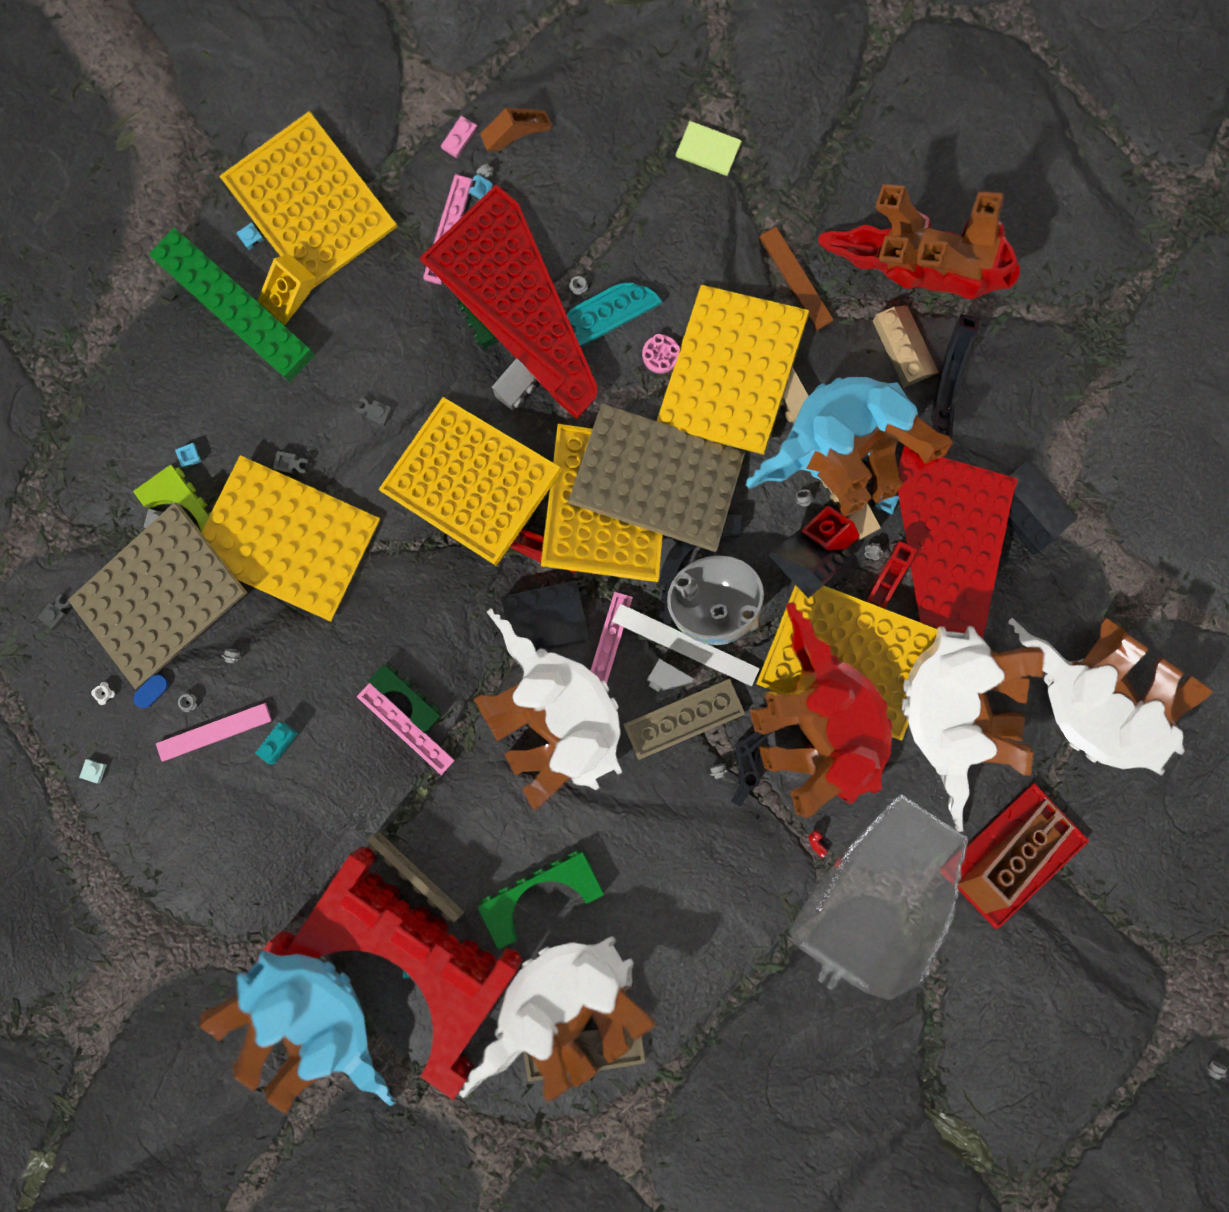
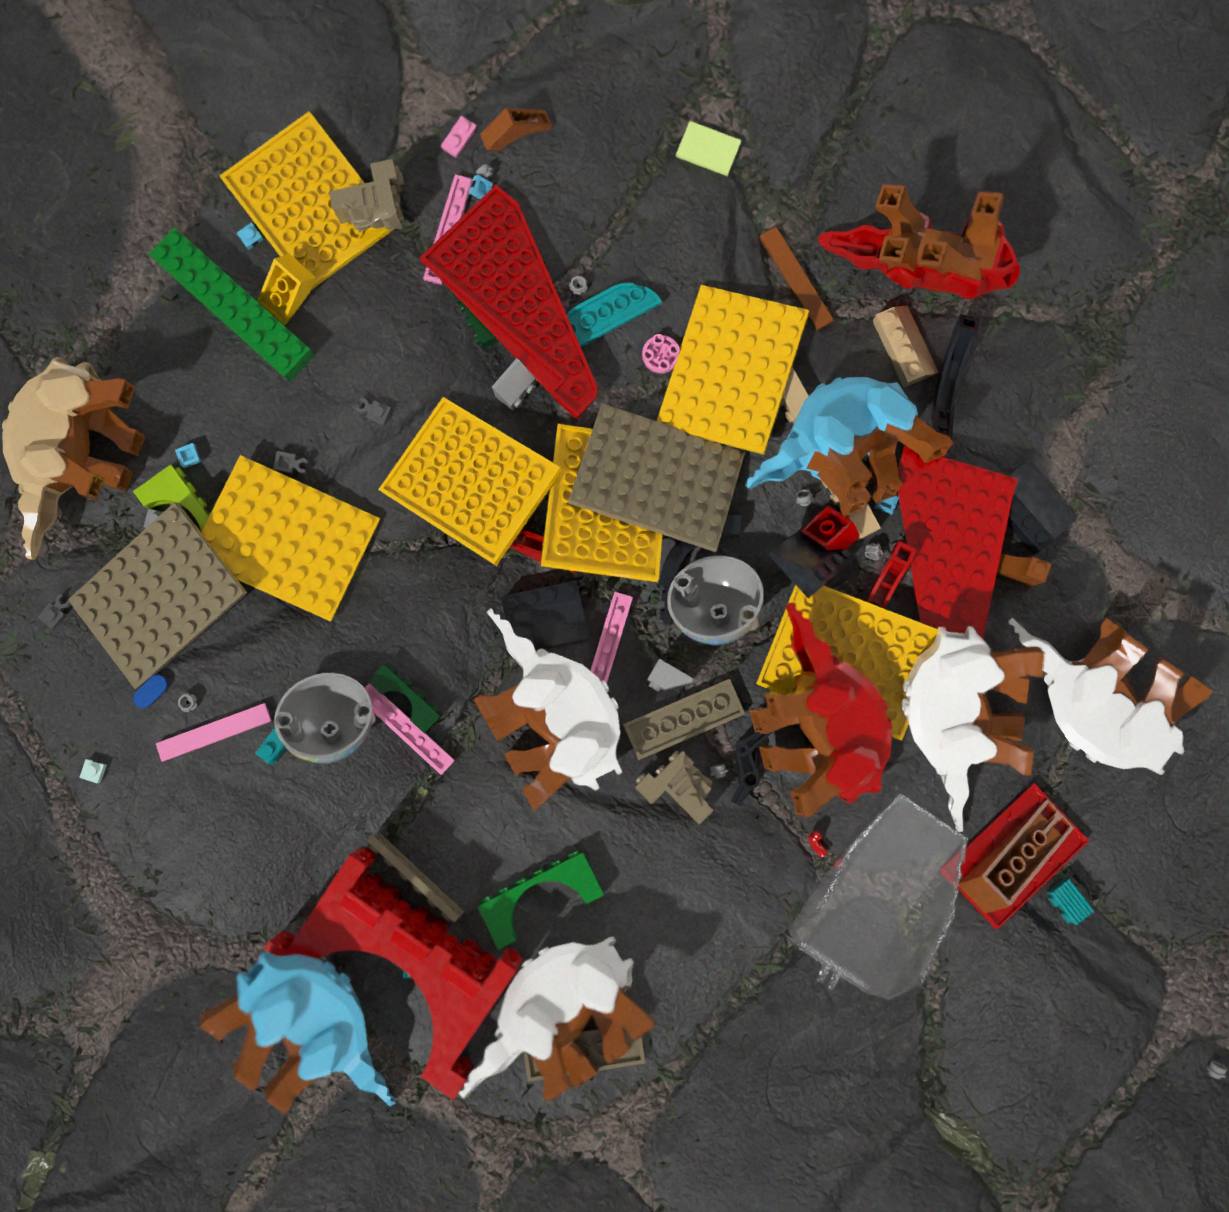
(50, 442): none -> tan animal
(97, 693): white plate -> none
(231, 655): light grey plate -> none
(325, 717): none -> light grey piece
(374, 202): none -> dark tan brick
(682, 782): none -> dark tan brick
(685, 645): white tile -> none
(1023, 570): none -> dark orange arch
(1070, 901): none -> teal brick

